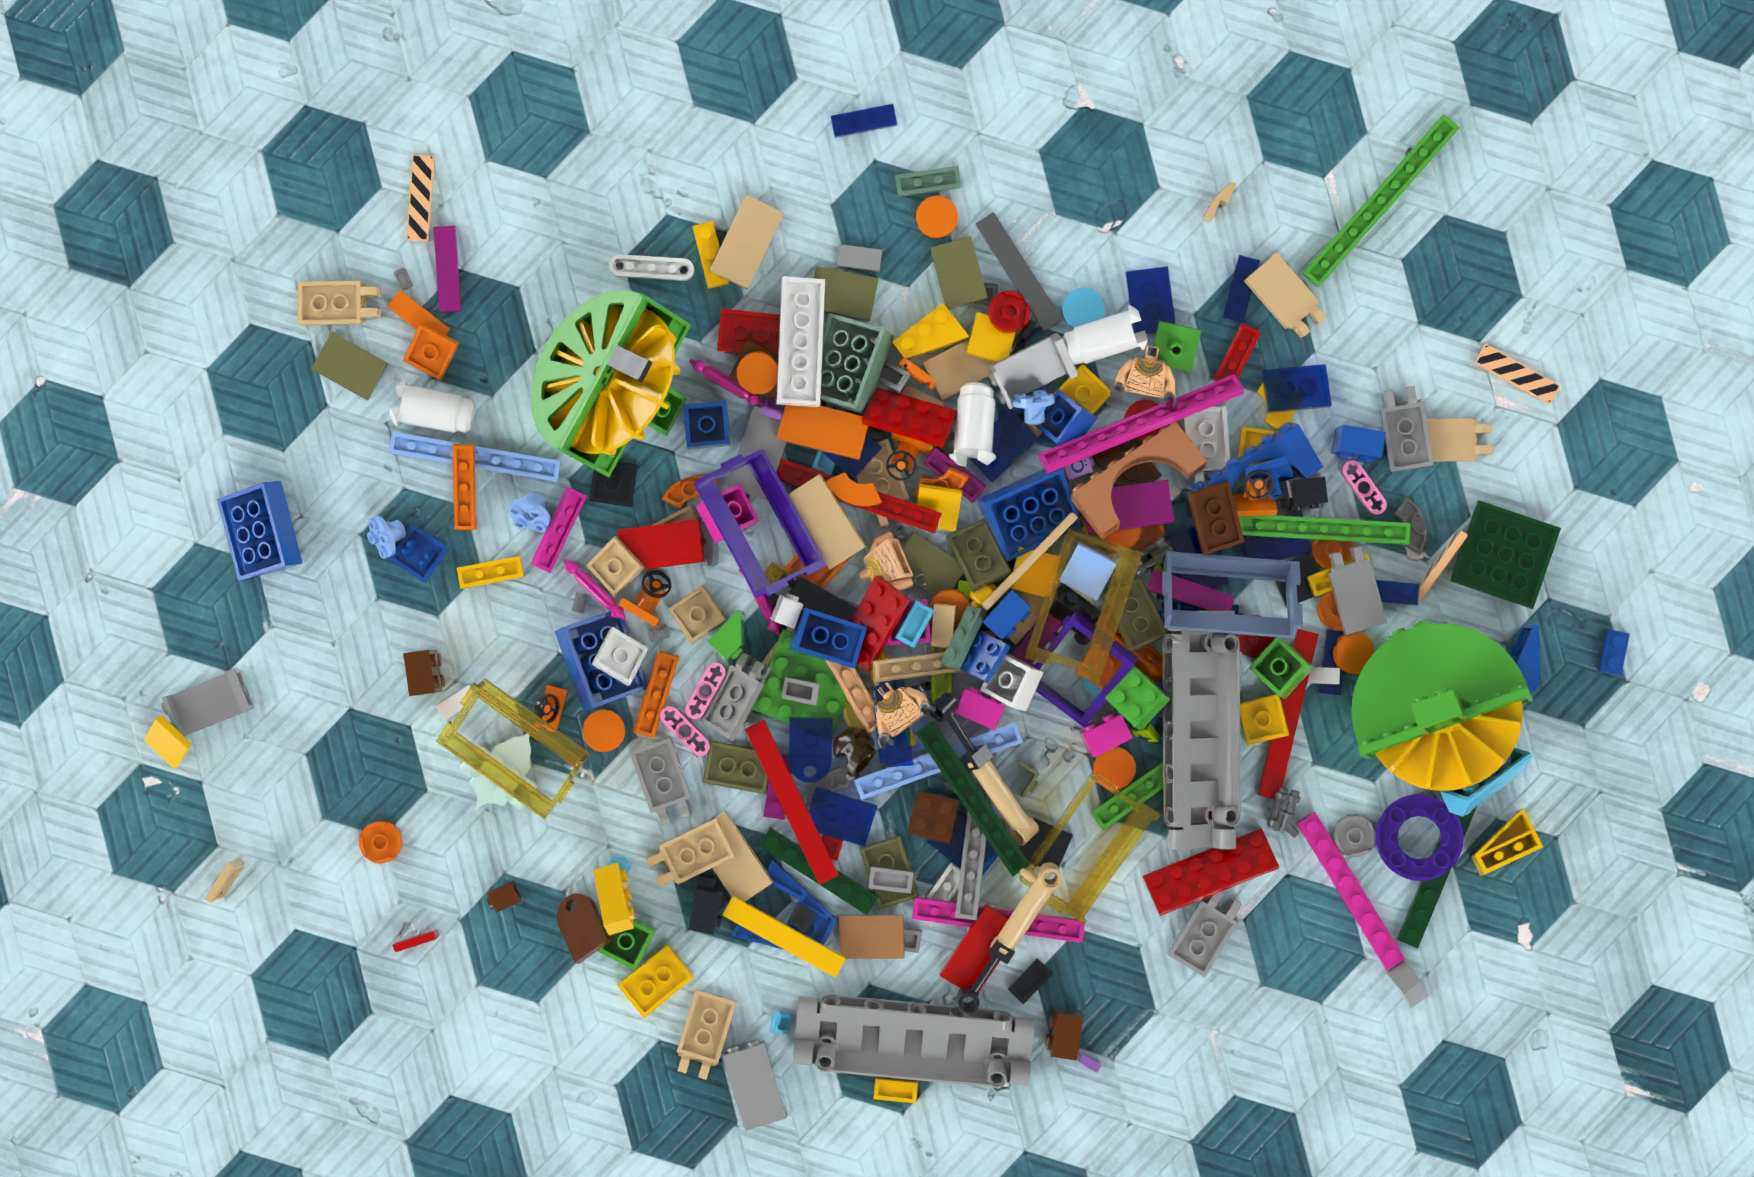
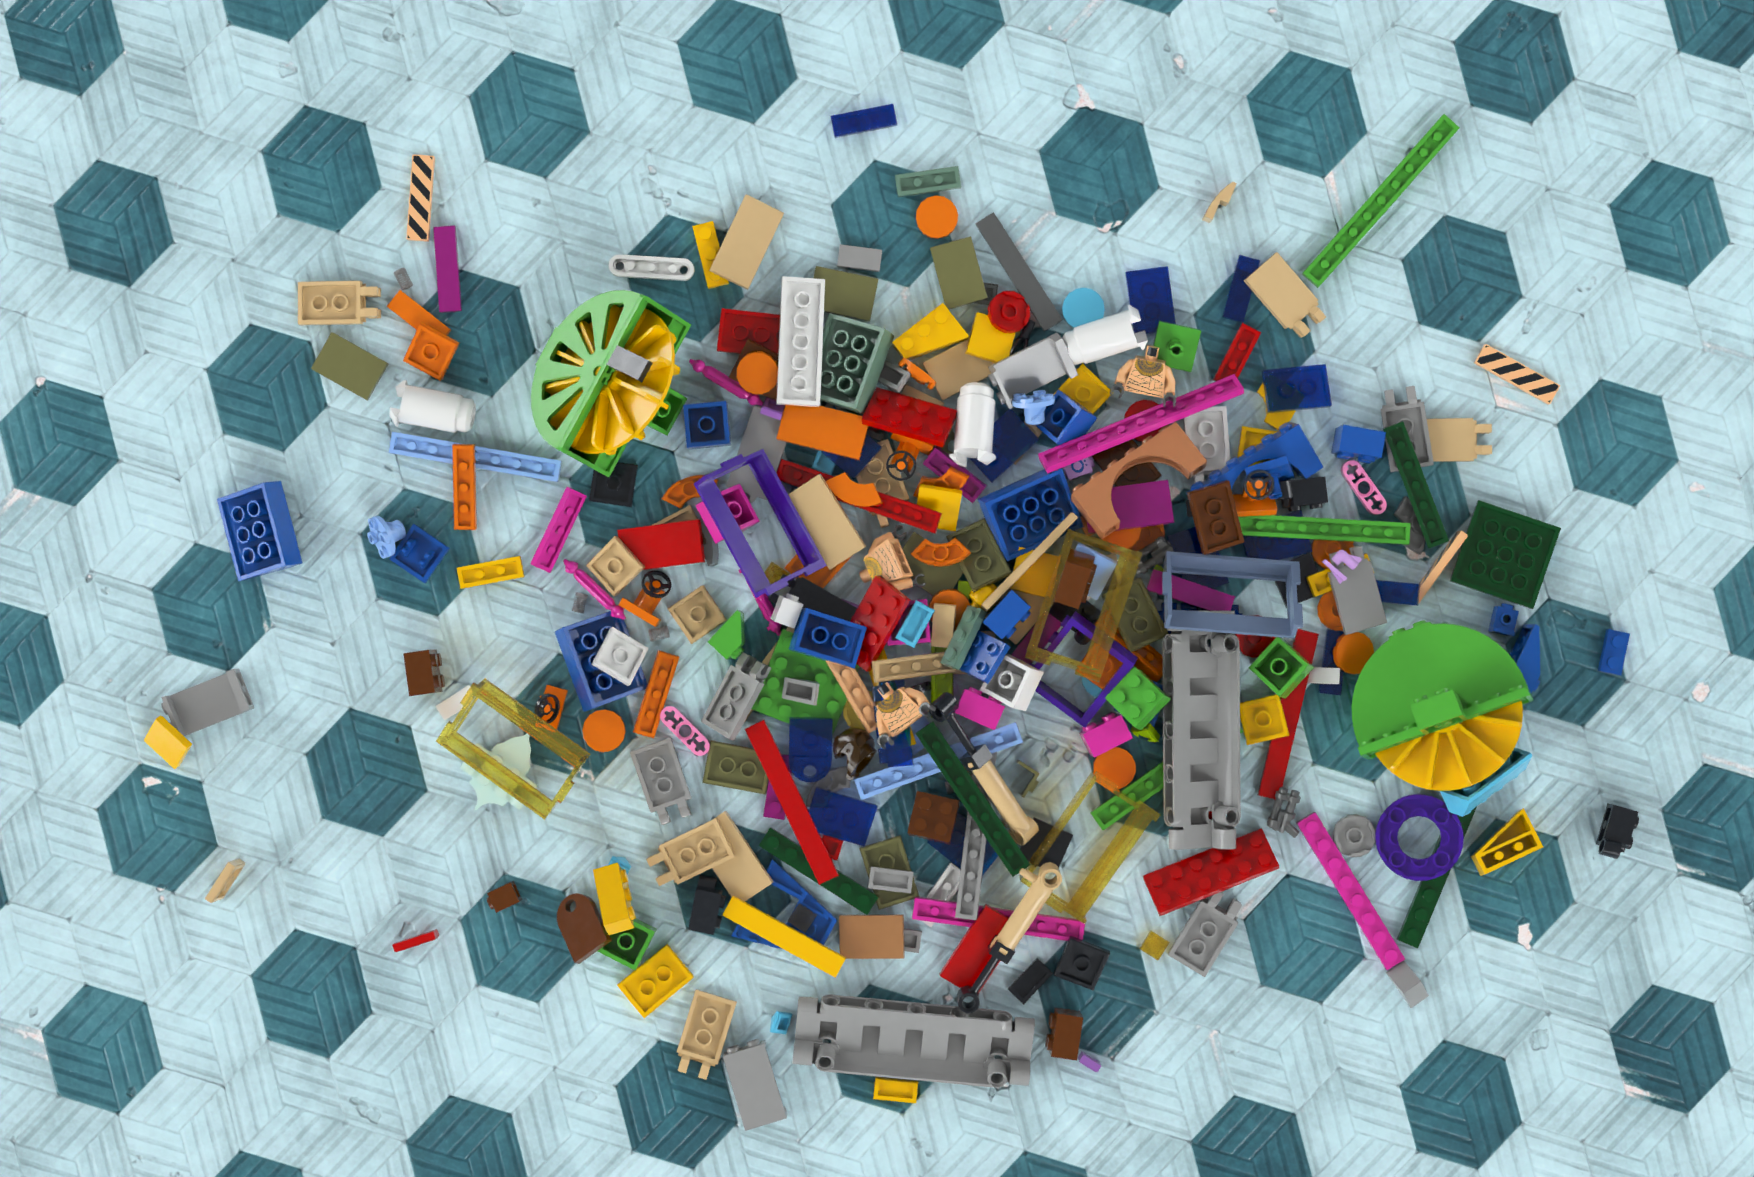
(380, 842): orange tile -> none
(530, 512): light blue plate -> none
(693, 702): bright pink beam -> none
(940, 554): none -> orange tile
(1075, 578): none -> reddish brown brick
(1081, 963): none -> black tile
(1154, 945): none -> clear yellow tile
(1342, 556): none -> lavender piece
(1415, 484): none -> dark green plate
(1497, 624): none -> blue brick
(1616, 830): none -> black hinge

